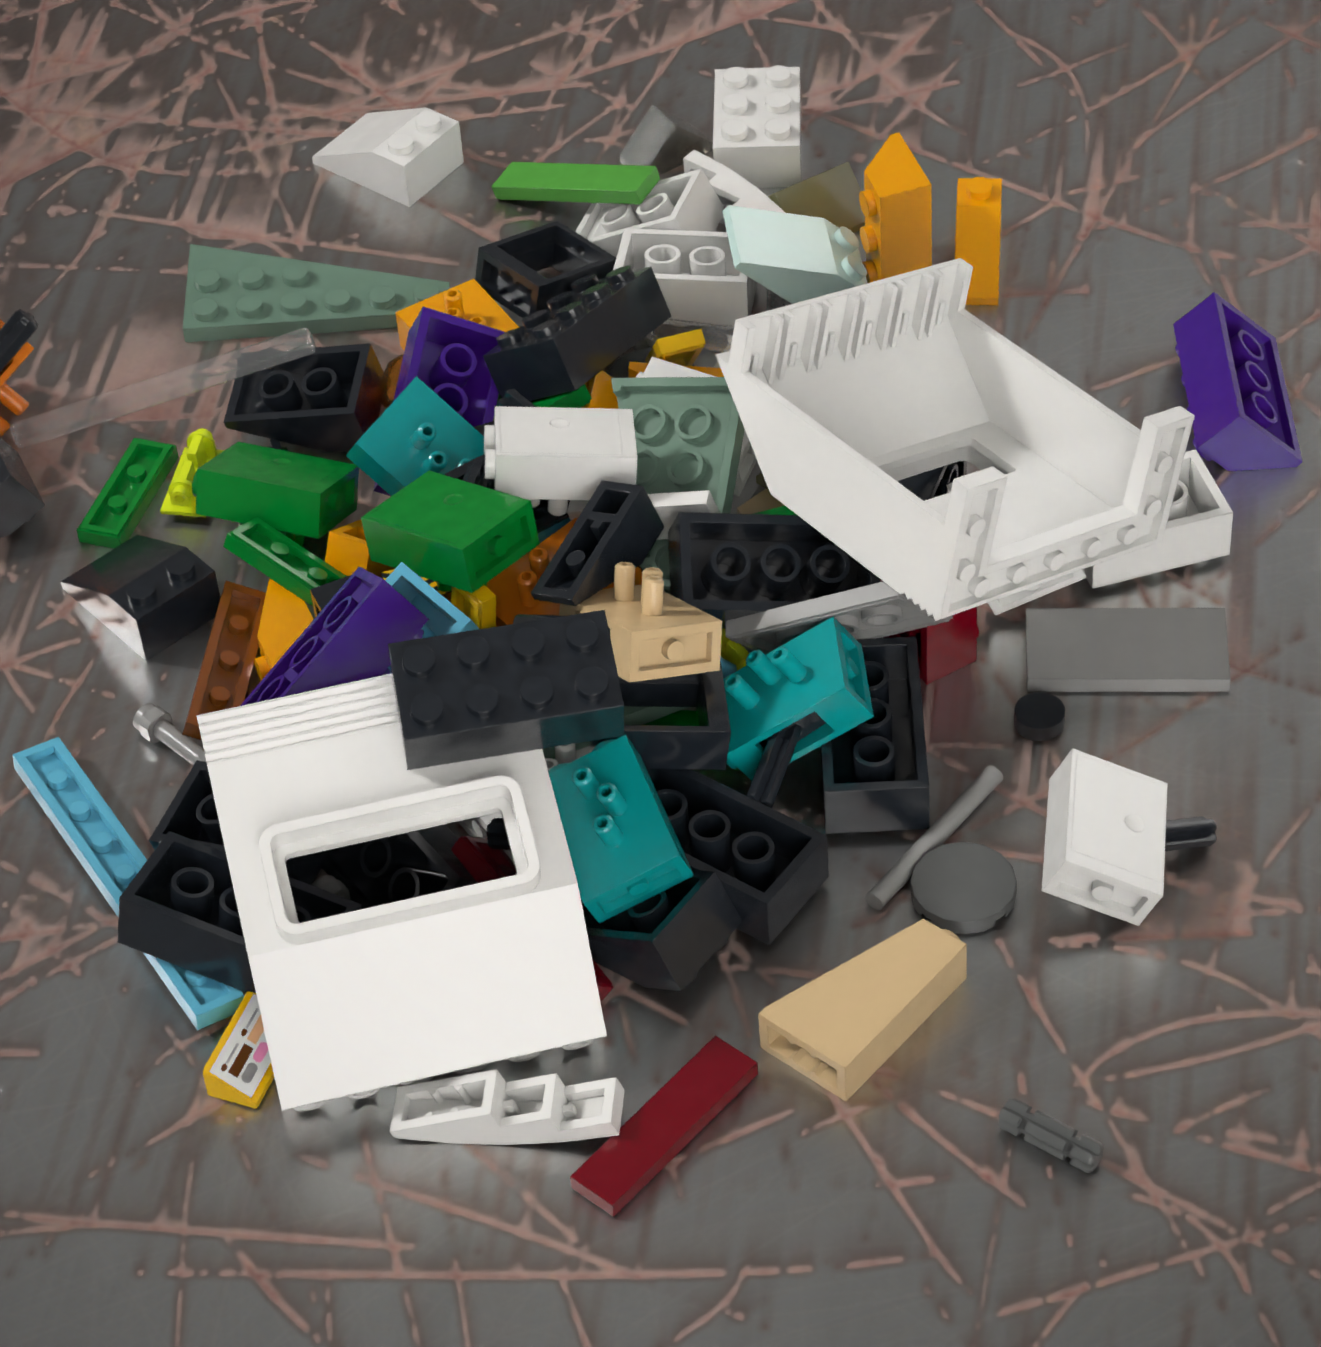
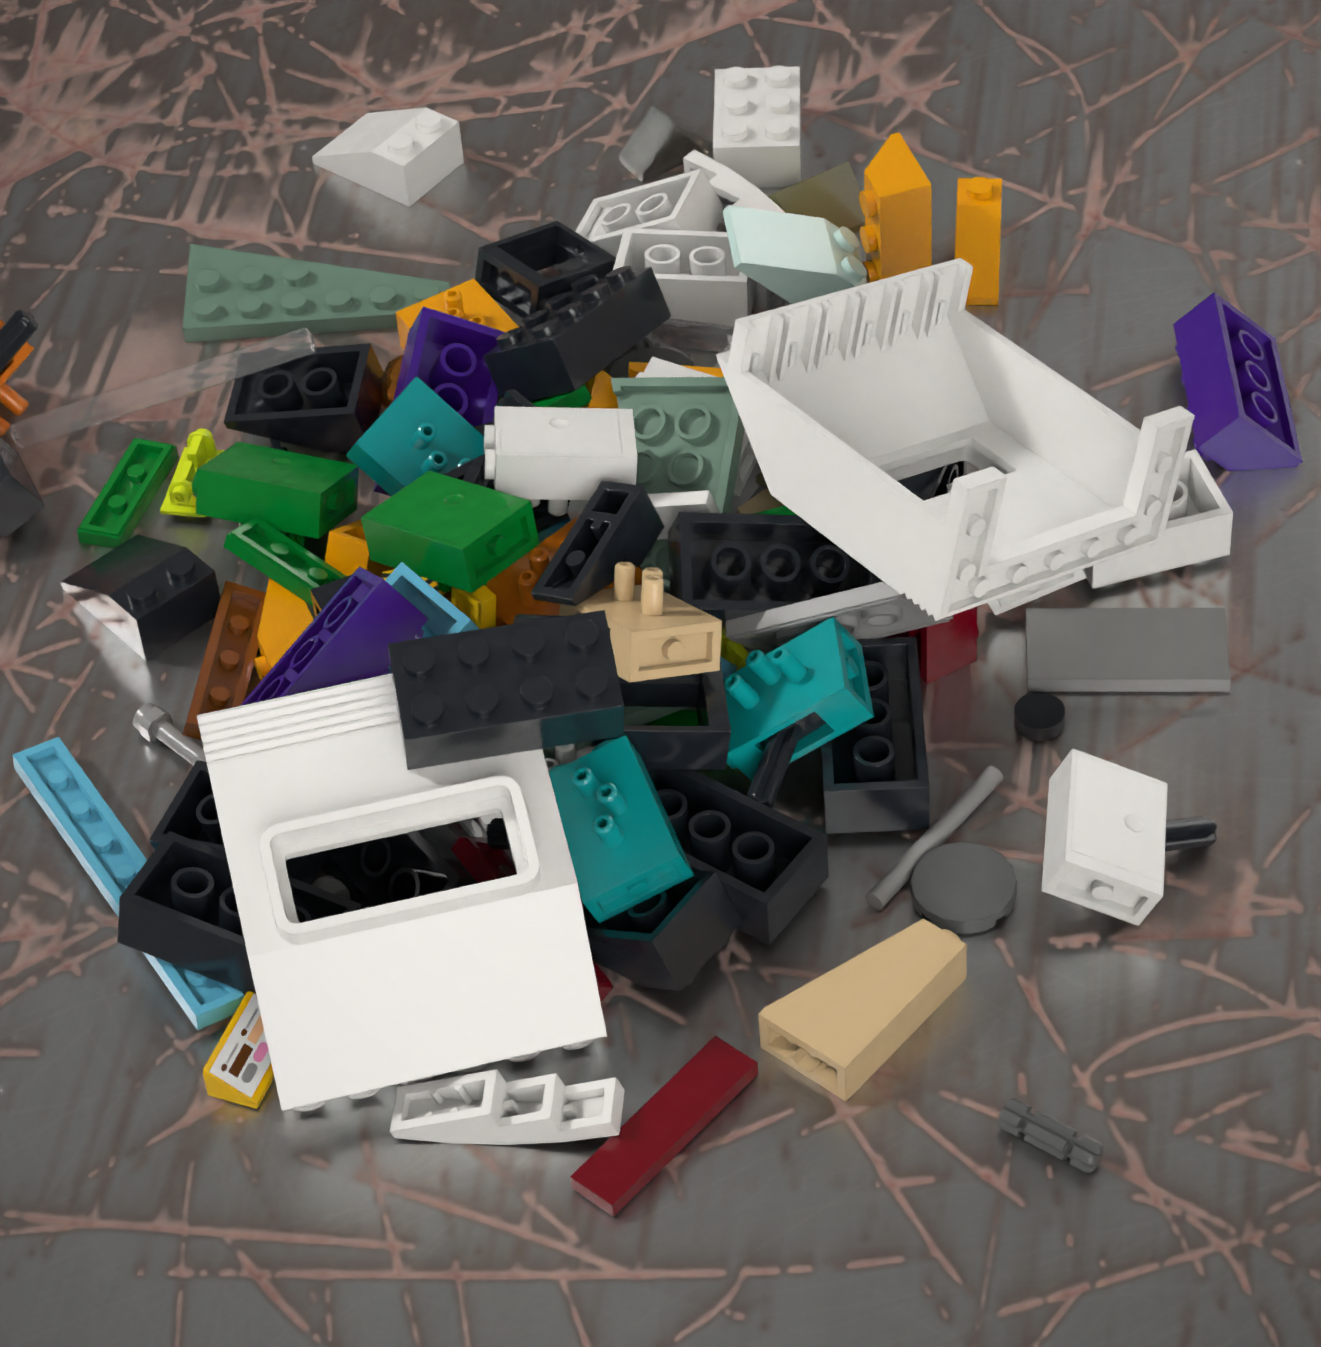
(576, 182): bright green tile -> none
(679, 348): yellow tile -> none

